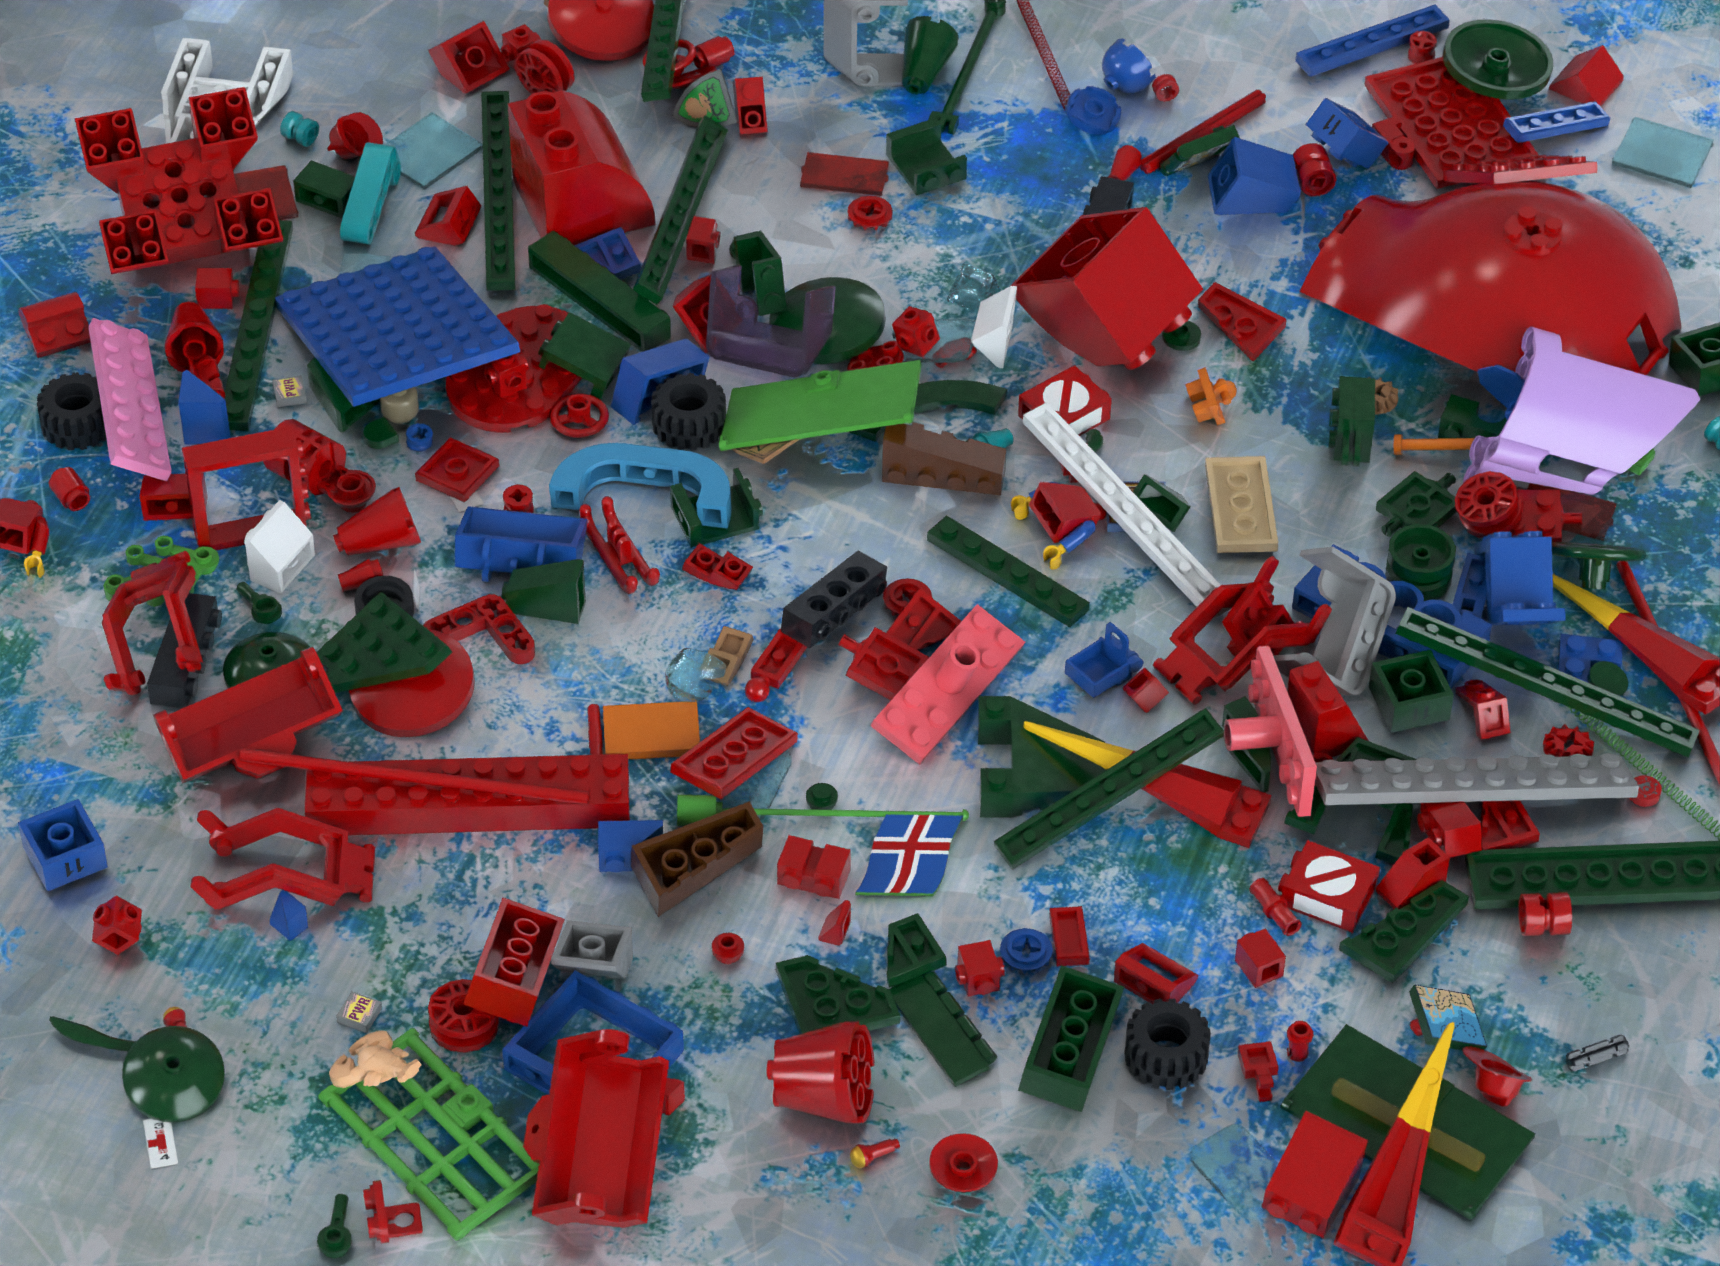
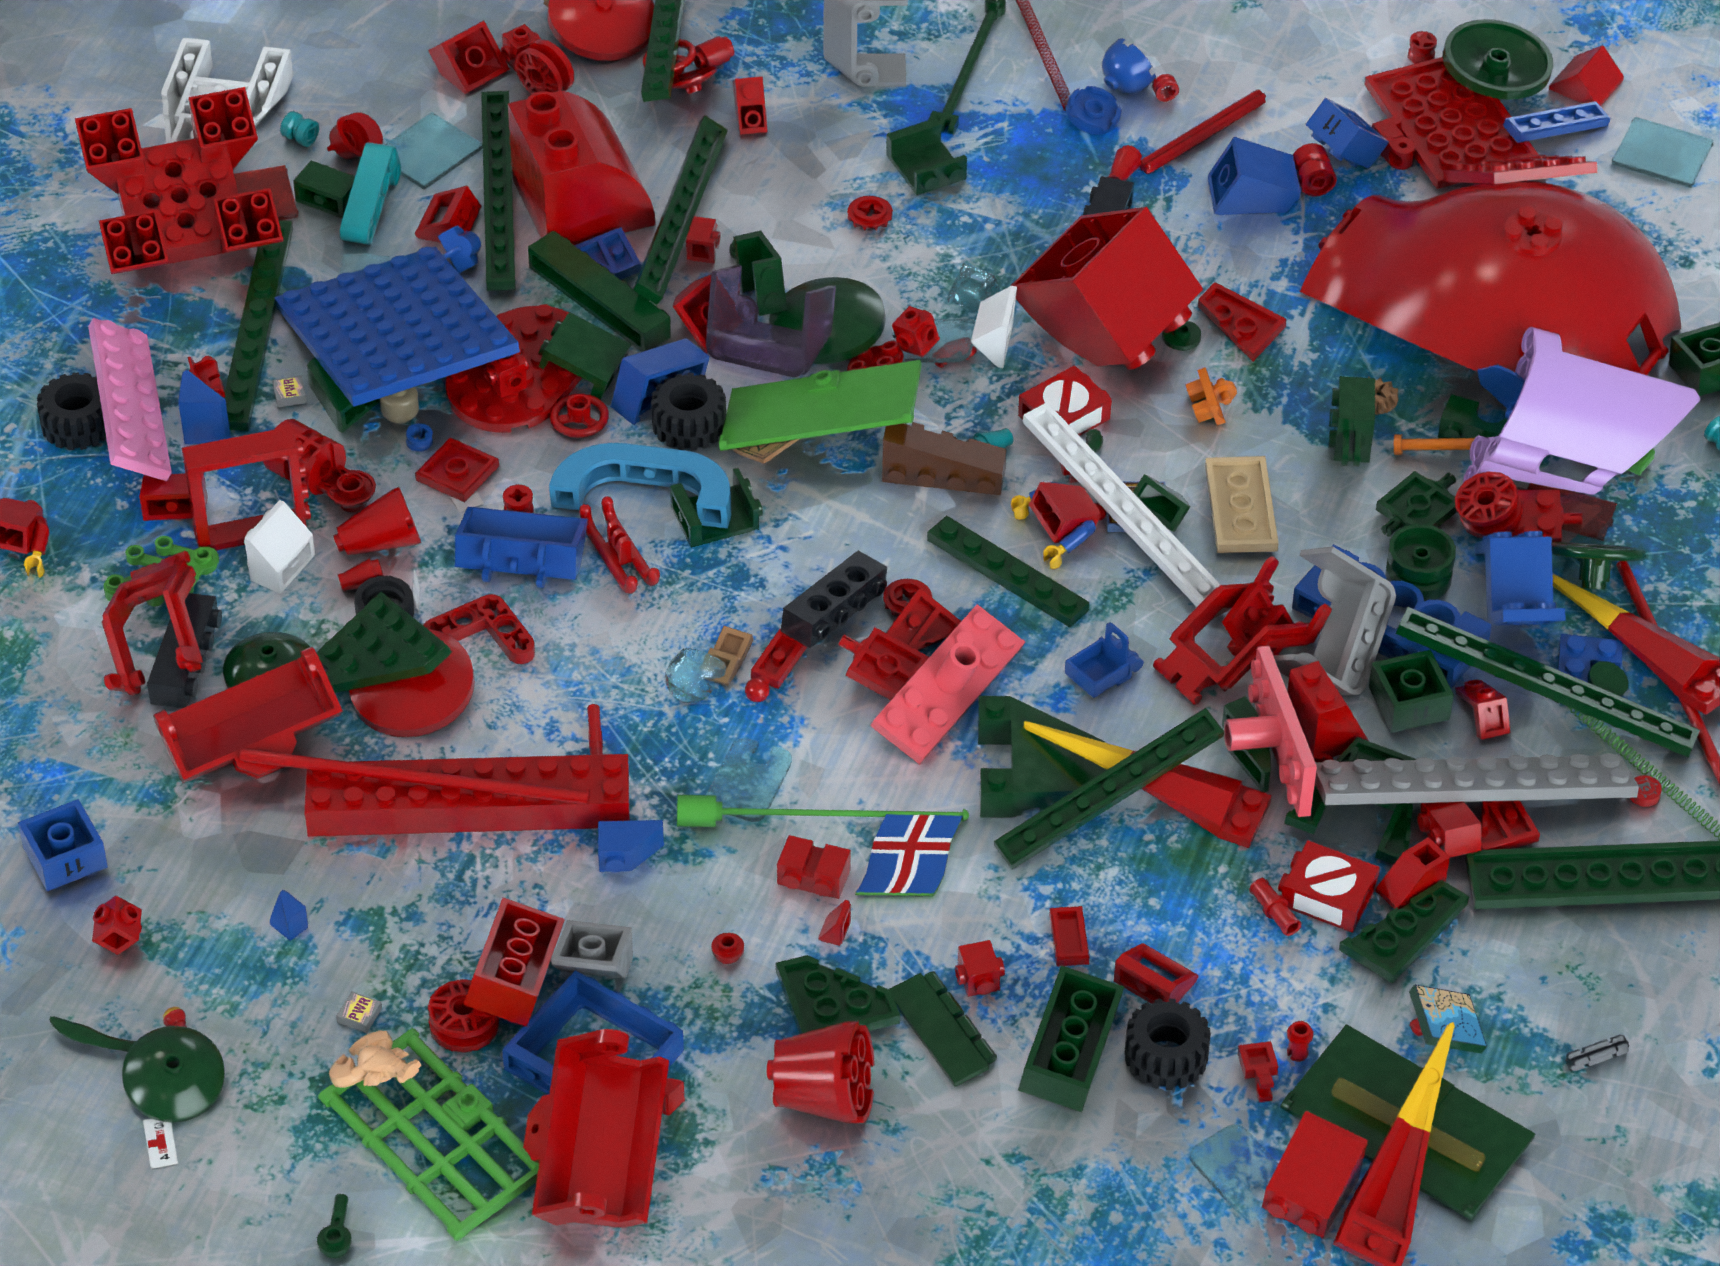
(55, 324): red brick -> none
(69, 489): red brick -> none
(192, 336): red cone -> none
(216, 288): red brick -> none
(264, 608): dark green plate -> none
(346, 864): red piece -> none
(378, 1225): red bracket -> none
(380, 434): dark green tile -> none
(461, 247): none -> blue piece
(548, 591): dark green slope -> none
(651, 729): orange tile -> none
(694, 855): reddish brown wedge -> none
(706, 97): shield -> none
(718, 570): red slope -> none
(734, 753): red tile -> none
(821, 796): dark green plate -> none
(844, 174): clear red piece -> none
(863, 1155): red piece -> none
(911, 950): dark green wing -> none
(926, 52): dark green cone -> none
(949, 392): dark green tile -> none
(963, 1152): red dish -> none
(1014, 943): blue gear -> none
(1145, 690): red slope -> none
(1199, 150): dark green container -> none
(1260, 957): red brick -> none
(1370, 40): blue plate -> none
(1472, 586): blue plate -> none
(1495, 1077): red piece -> none
(1545, 914): red wheel -> none
(1554, 742): red gear -> none

